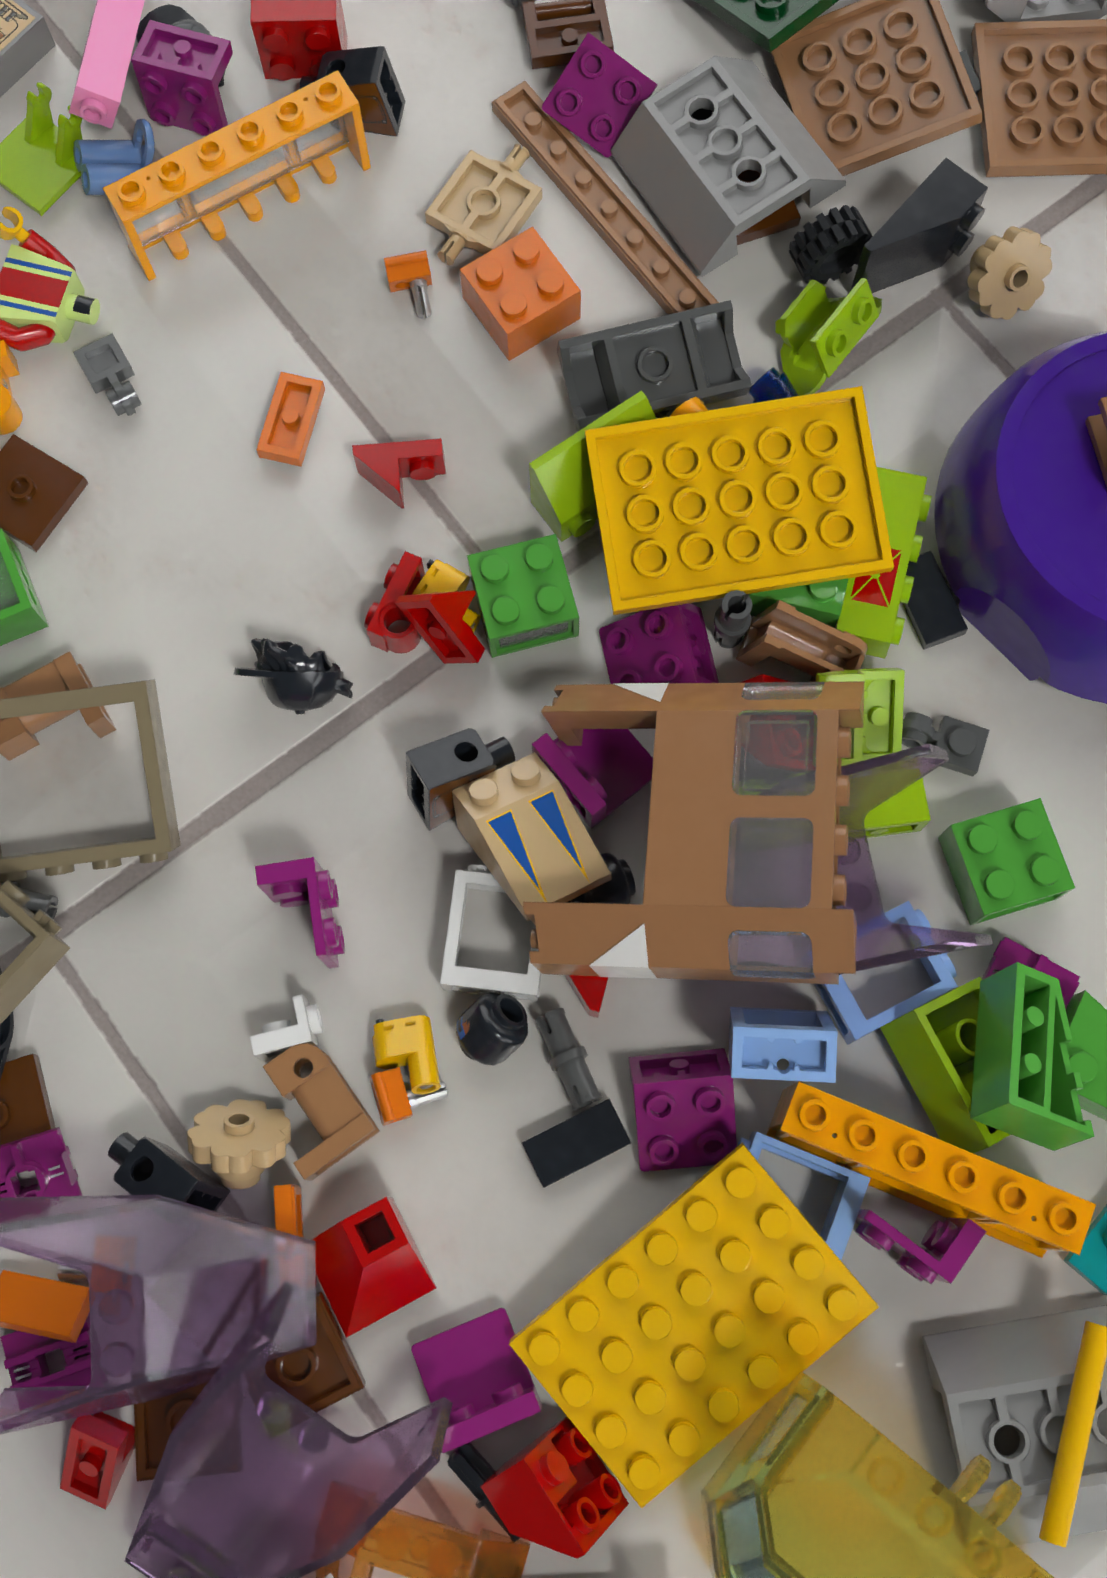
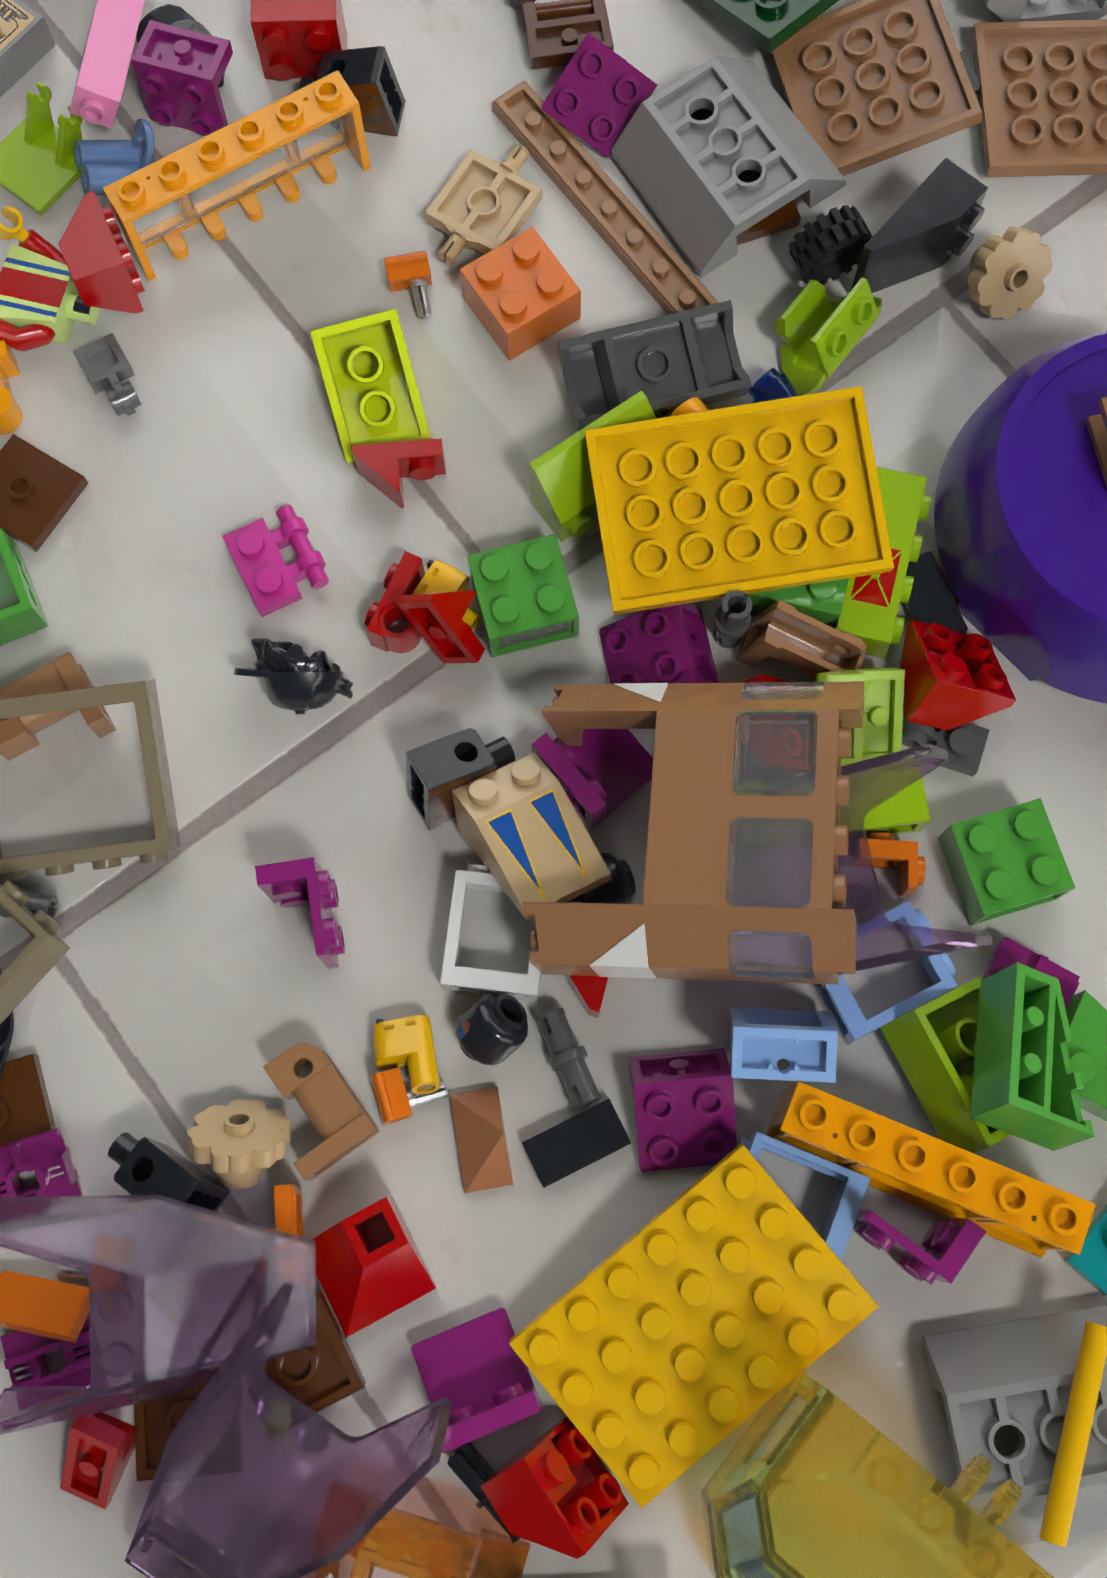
(100, 259): none -> red slope
(263, 567): none -> dark pink plate
(282, 1035): white bracket -> none
(291, 419): orange plate -> none
(370, 381): none -> neon yellow slope
(481, 1139): none -> nougat slope
(901, 856): none -> orange bracket
(950, 677): none -> red slope

